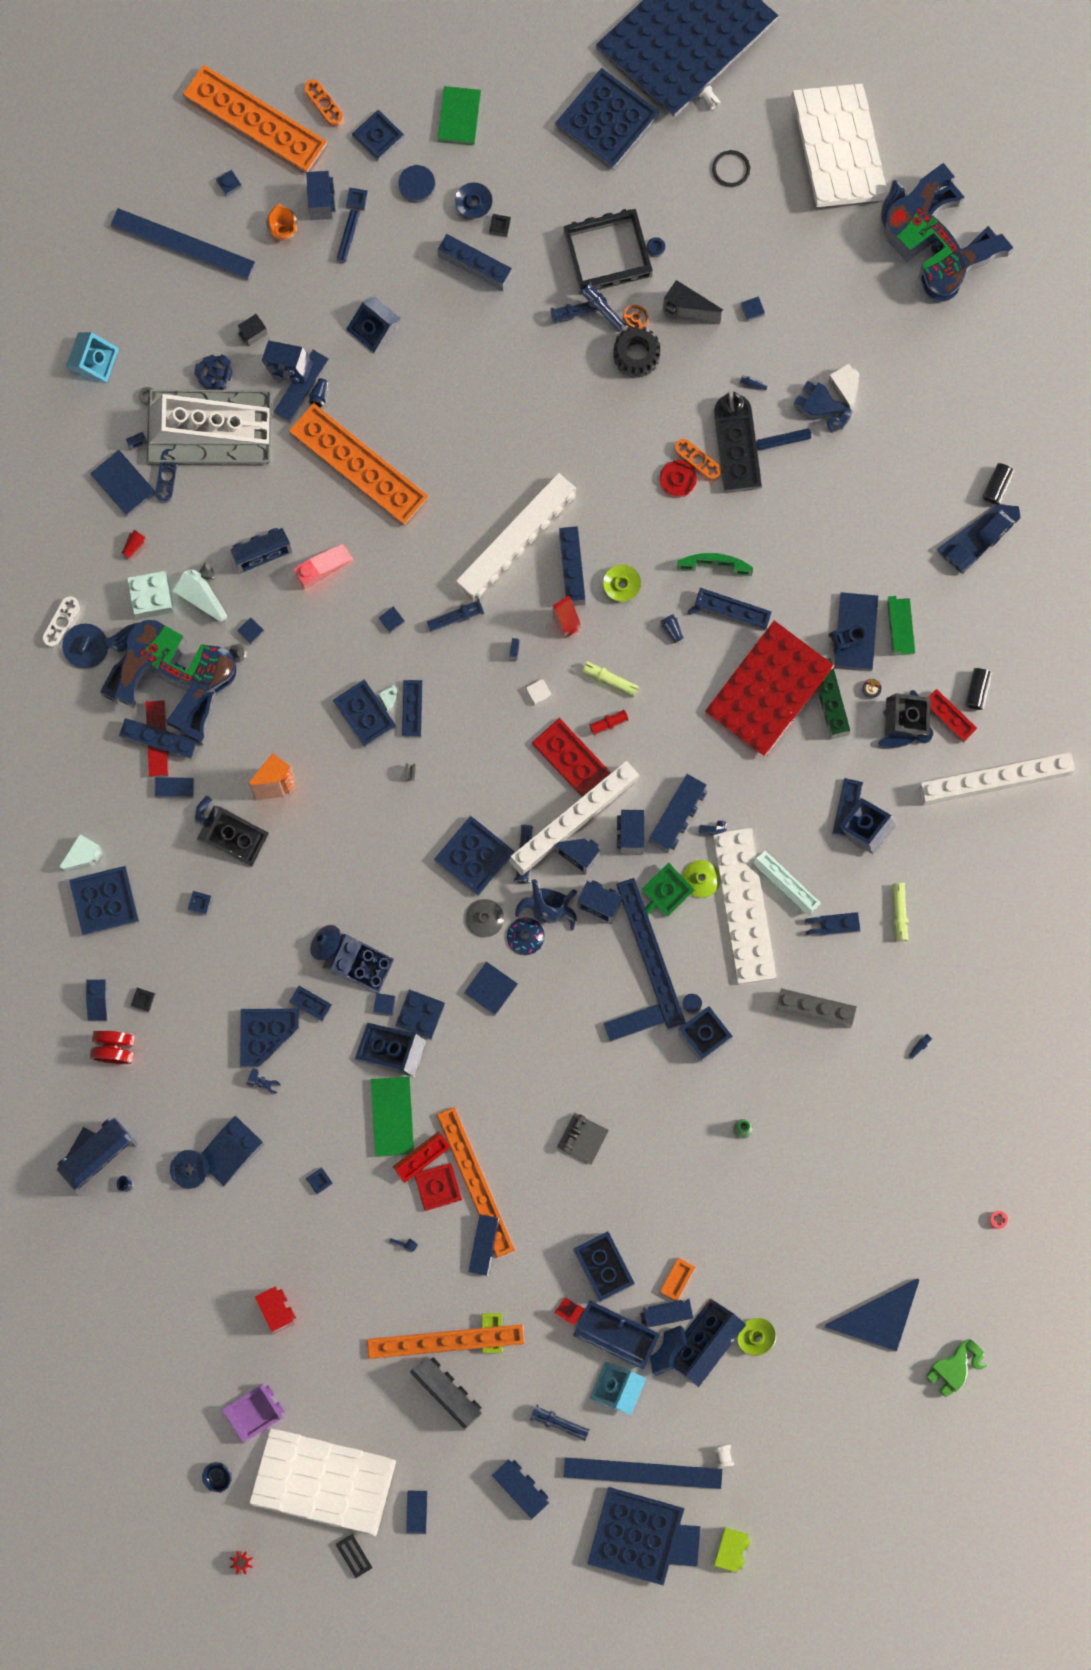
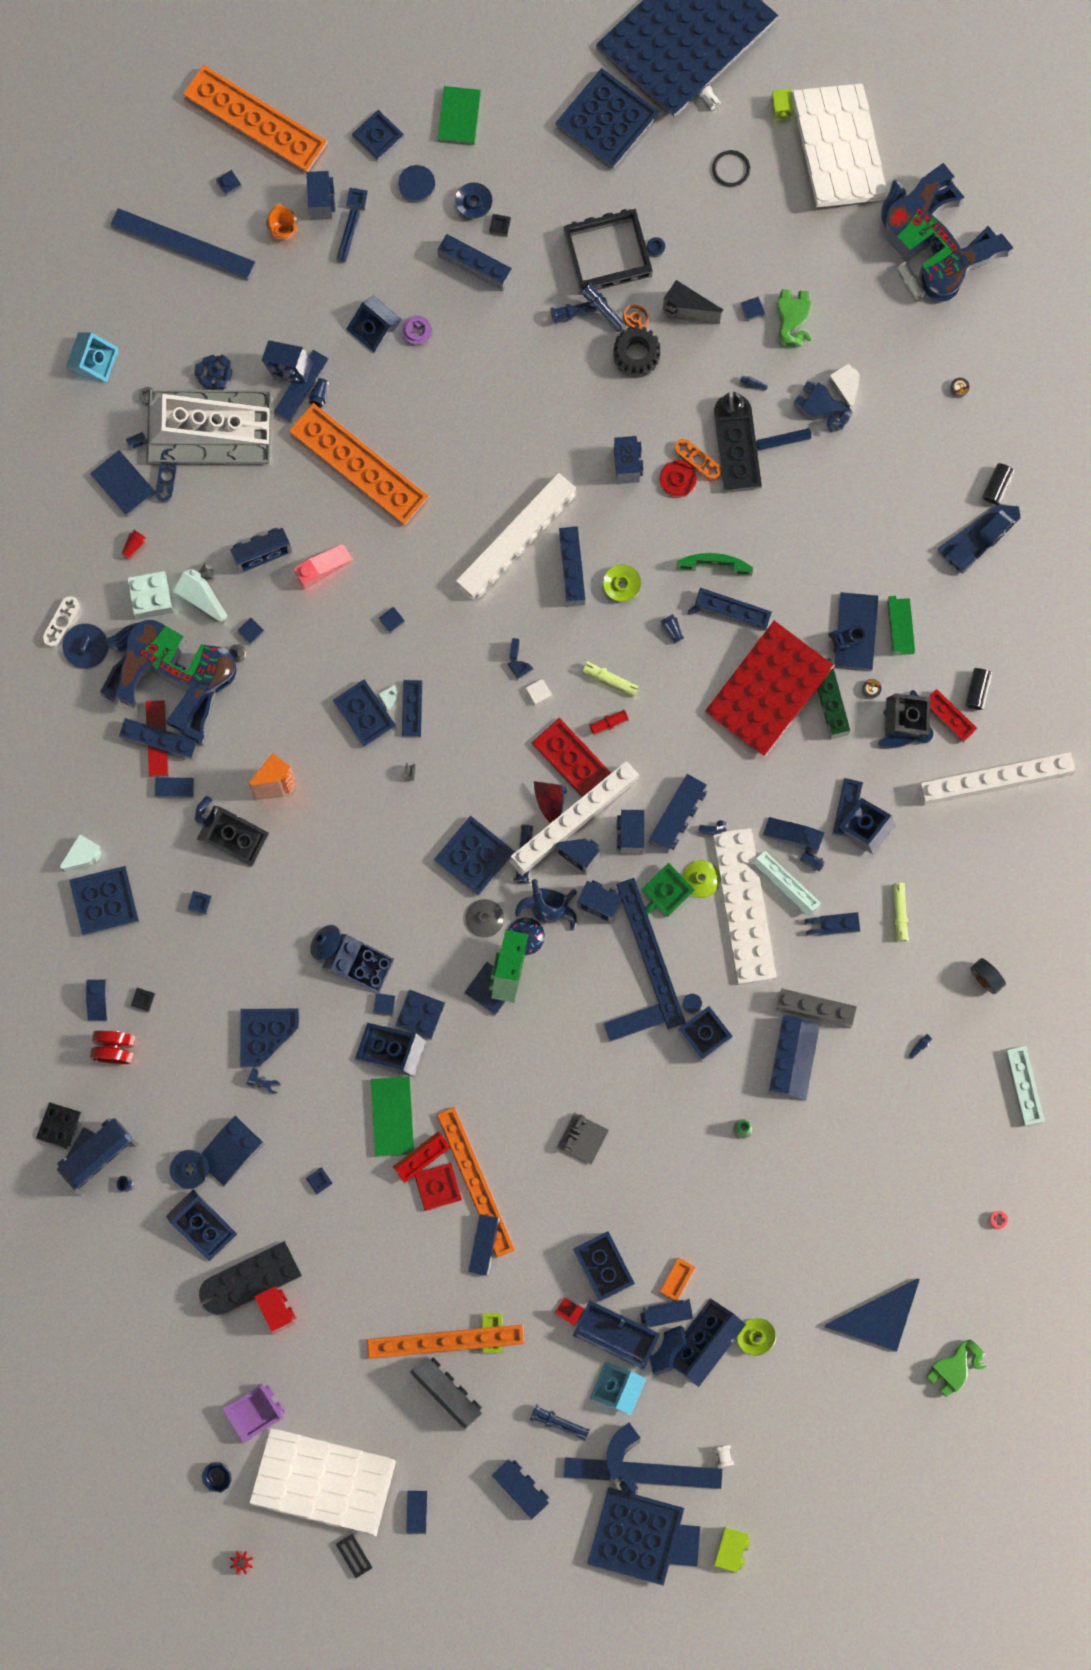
(58, 1125): none -> black hinge
(201, 1225): none -> dark blue slope
(248, 1279): none -> black plate
(252, 330): black brick -> none
(310, 1003): dark blue plate -> none
(335, 110): orange beam -> none
(410, 1245): dark blue hand -> none
(419, 322): none -> medium lavender gear
(464, 609): dark blue pin -> none
(508, 966): none -> green piece
(520, 668): none -> dark blue tile
(550, 799): none -> shield
(566, 617): red slope -> none
(620, 1444): none -> dark blue arch
(627, 462): none -> dark blue brick
(782, 103): none -> lime brick
(793, 314): none -> bright green hips
(794, 834): none -> dark blue slope
(794, 1057): none -> dark blue slope
(812, 860): none -> dark blue pin
(911, 280): none -> white pin
(959, 387): none -> tile
(988, 976): none -> black wheel
(1025, 1086): none -> light aqua plate

